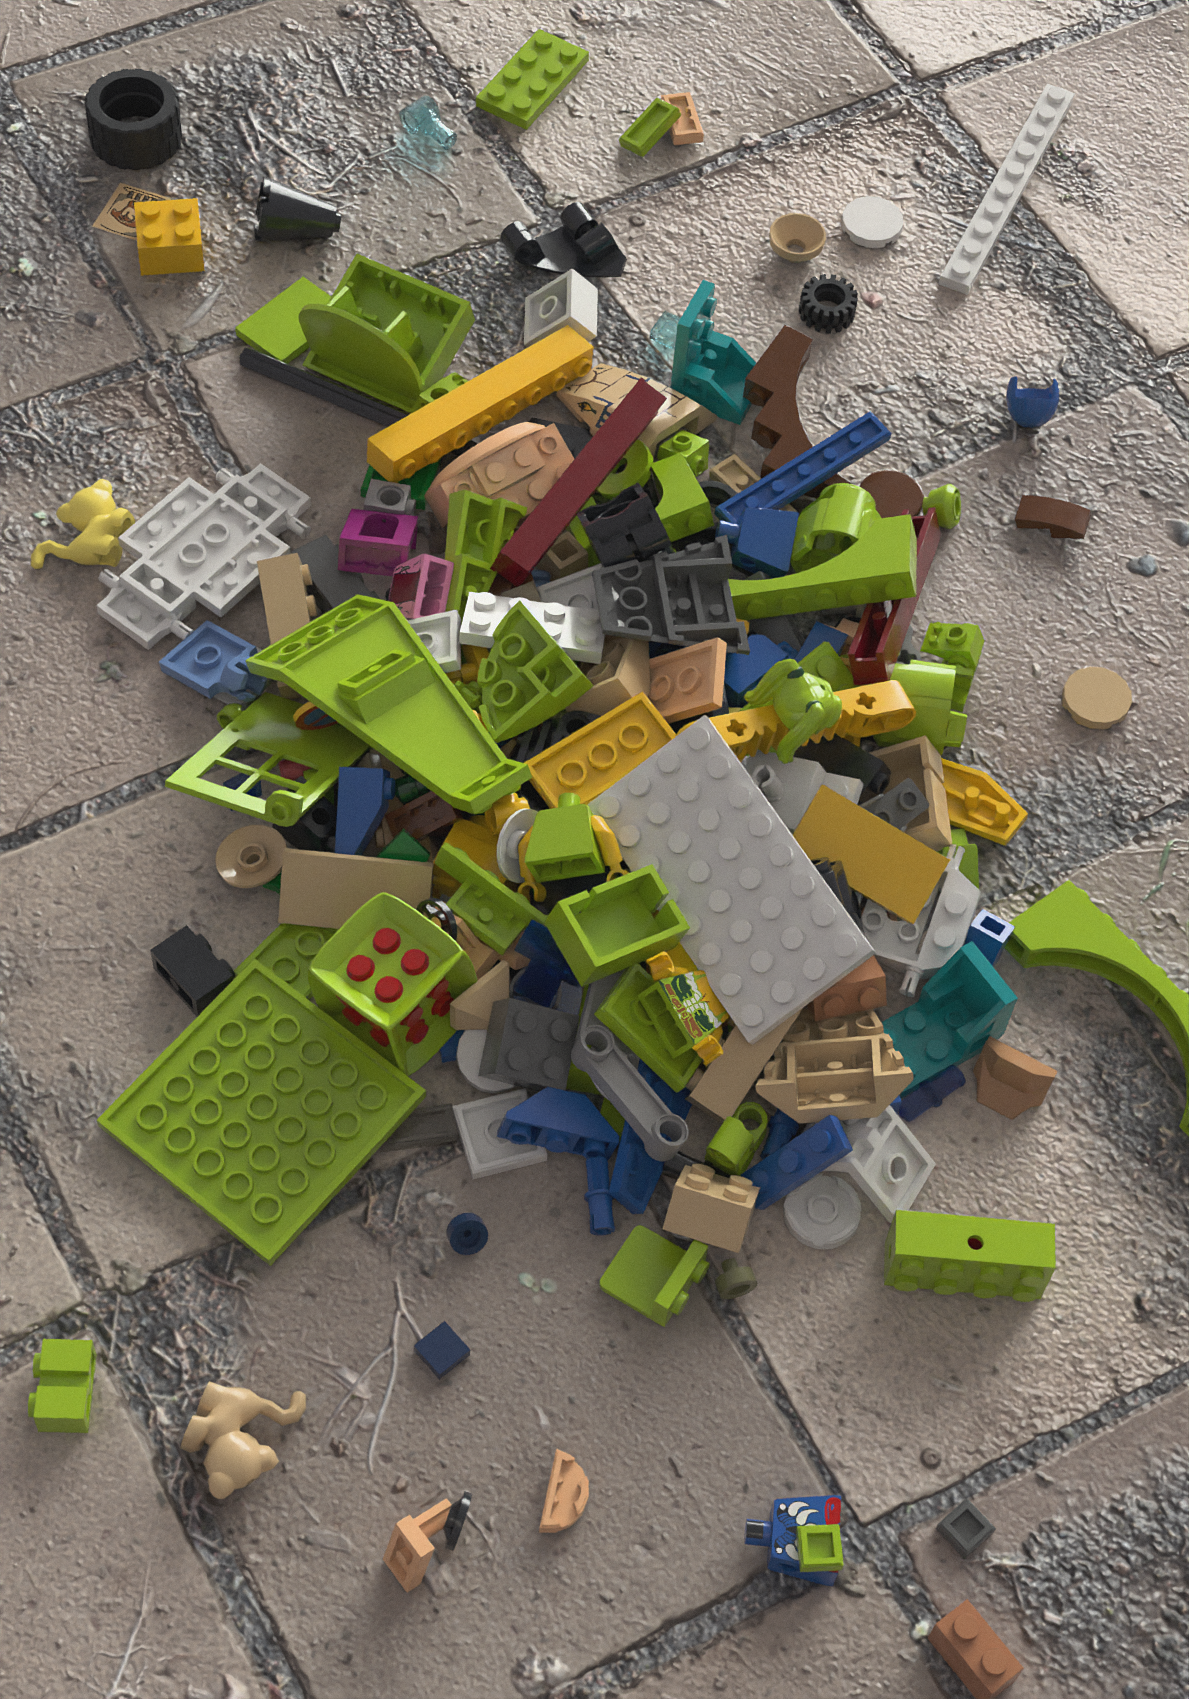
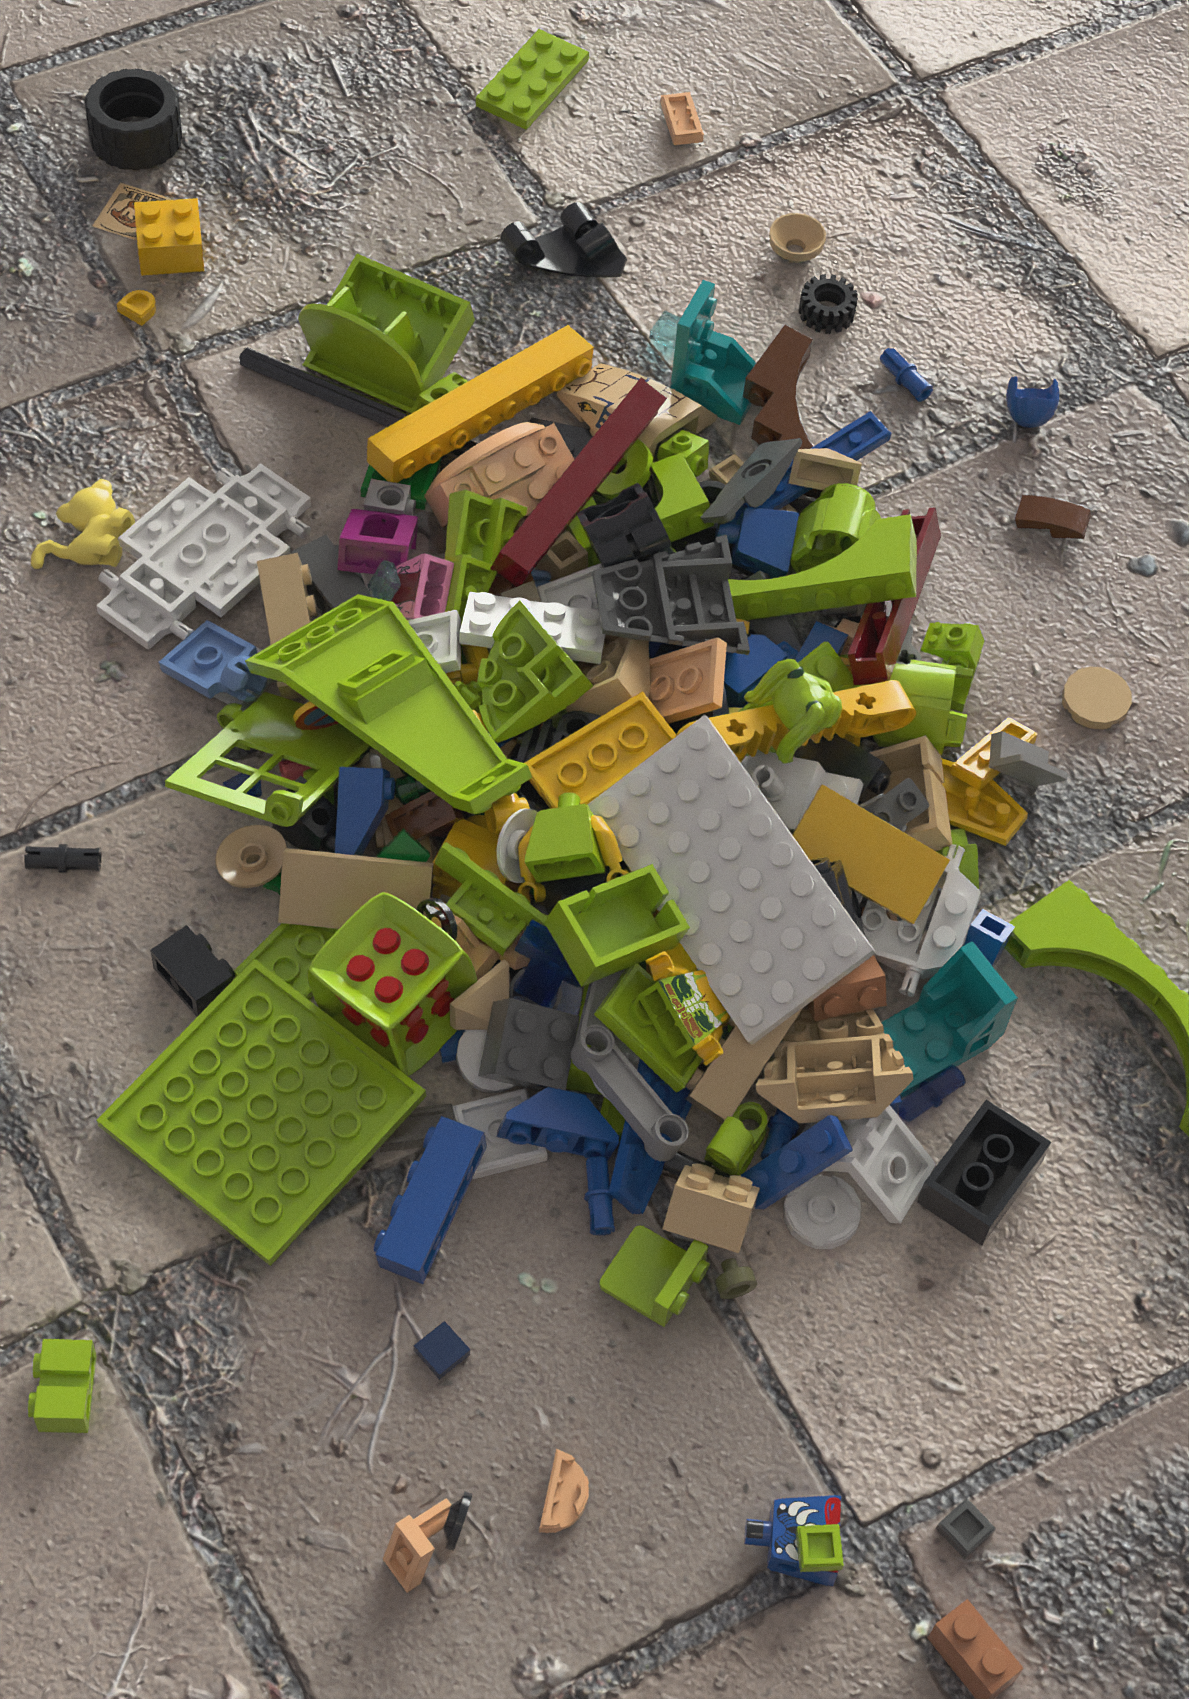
(63, 858): none -> black pin
(137, 306): none -> yellow tile
(233, 1455): tan animal -> none
(276, 325): lime tile -> none
(292, 214): black cone -> none
(384, 582): none -> clear light blue tile
(425, 117): clear light blue pin -> none
(430, 1200): none -> blue brick
(467, 1233): dark blue tile -> none
(561, 303): white slope -> none
(649, 127): lime tile -> none
(754, 480): none -> dark grey piece
(823, 468): none -> tan slope
(872, 221): white tile -> none
(894, 493): reddish brown tile -> none
(906, 374): none -> blue axle
(947, 504): lime cone -> none
(969, 1255): lime brick -> none
(974, 764): none -> yellow tile
(983, 1172): none -> black brick
(1006, 189): white plate -> none
(1010, 1080): medium nougat slope -> none
(1022, 760): none -> light grey panel

